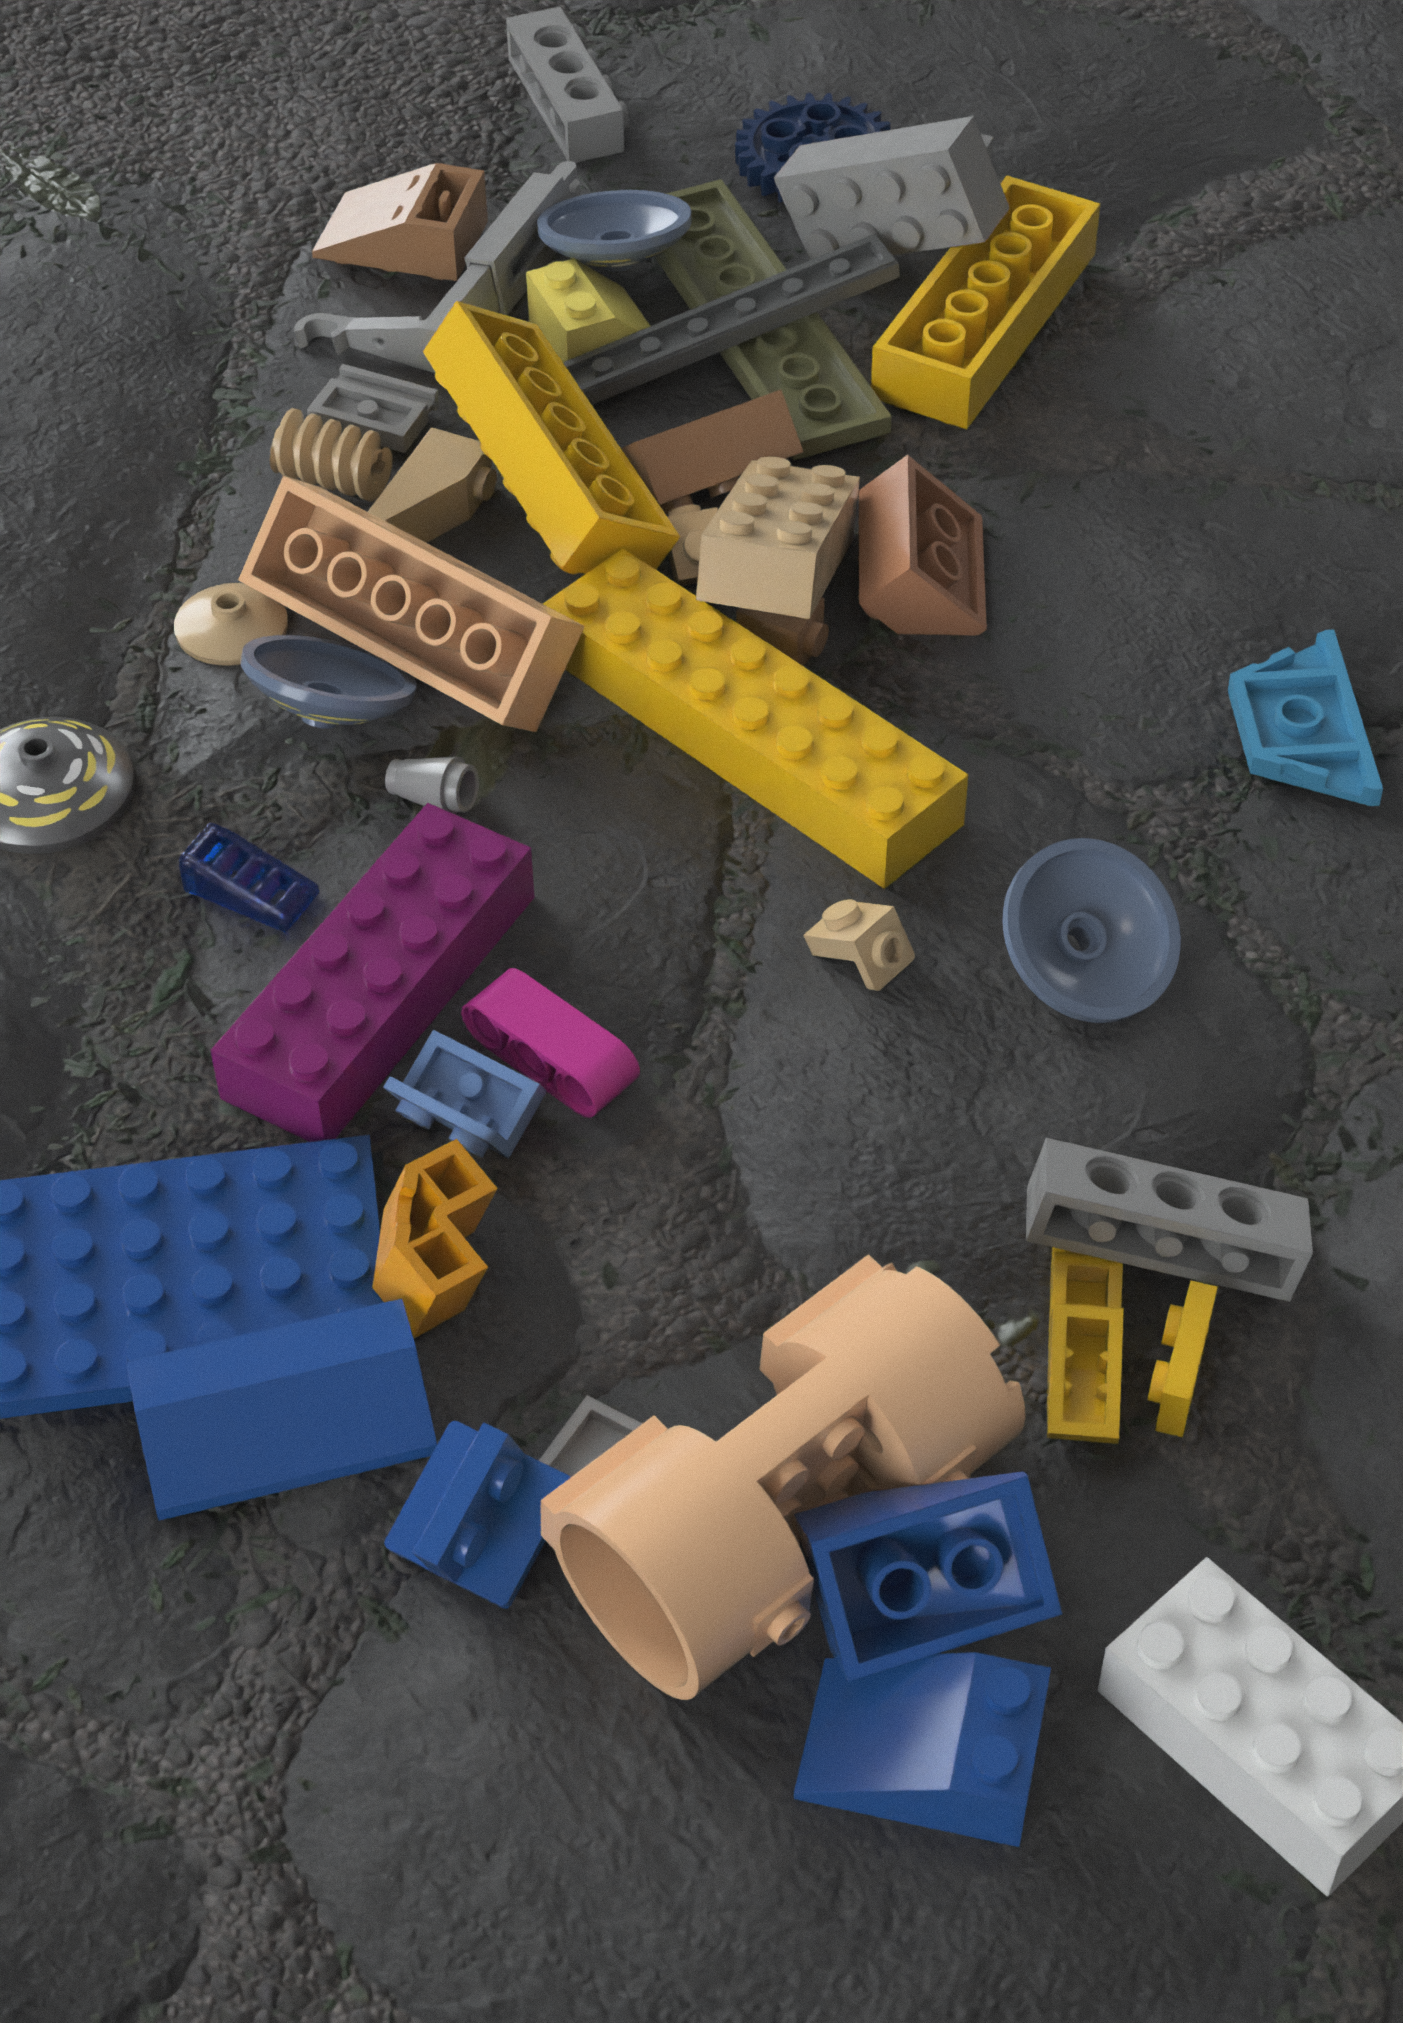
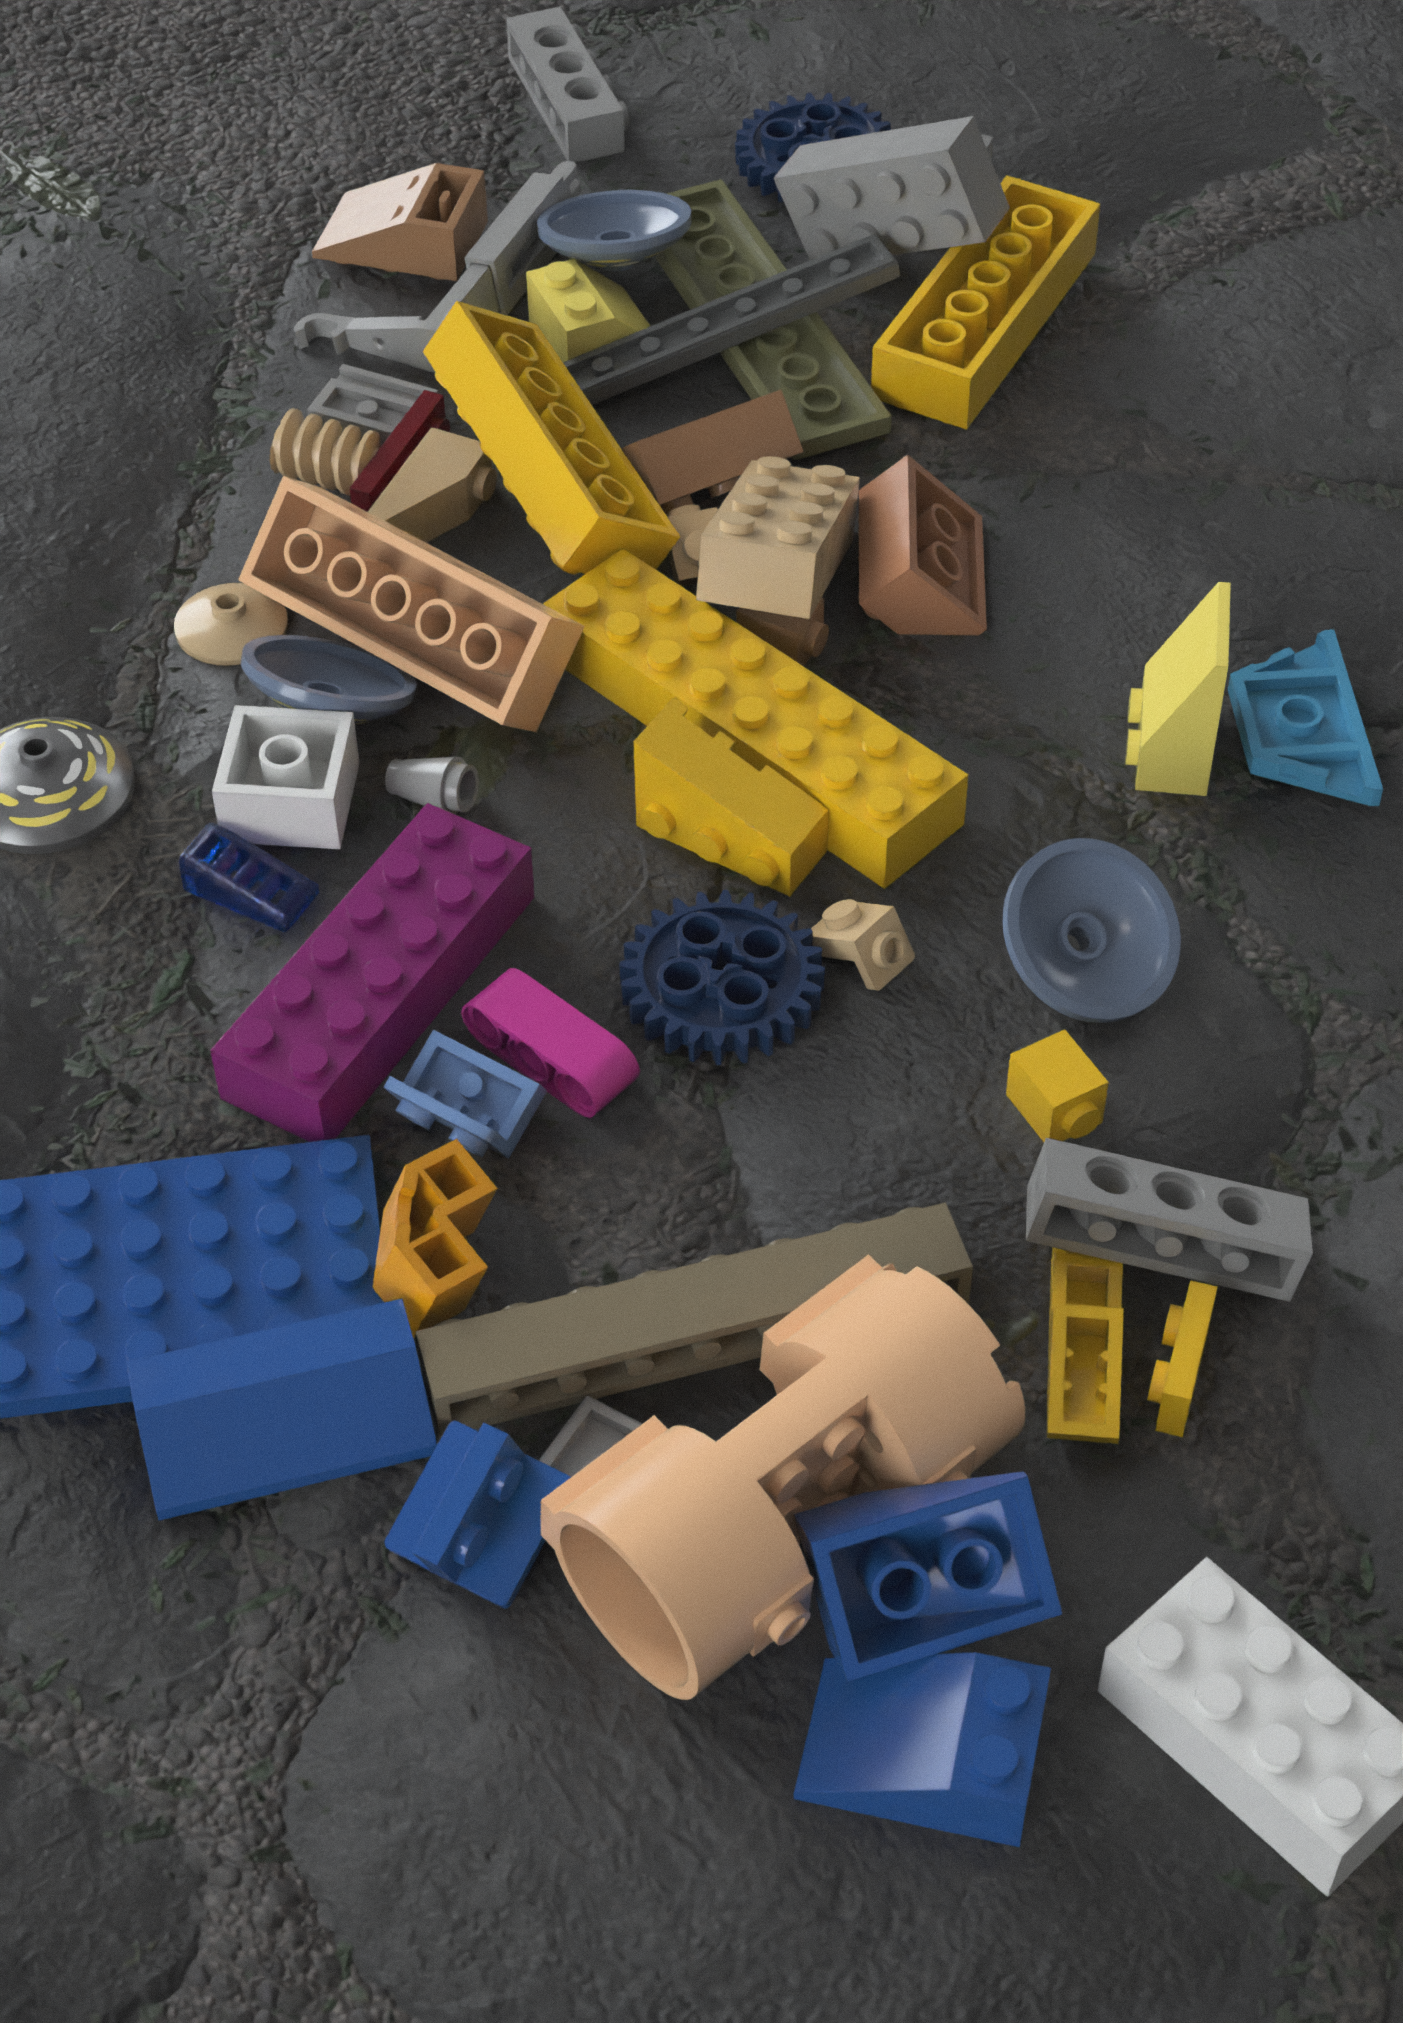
(287, 776): none -> white brick
(425, 413): none -> dark red plate
(661, 1320): none -> dark tan brick
(722, 806): none -> yellow wedge
(722, 977): none -> dark blue gear
(1057, 1088): none -> yellow brick
(1182, 702): none -> light yellow slope

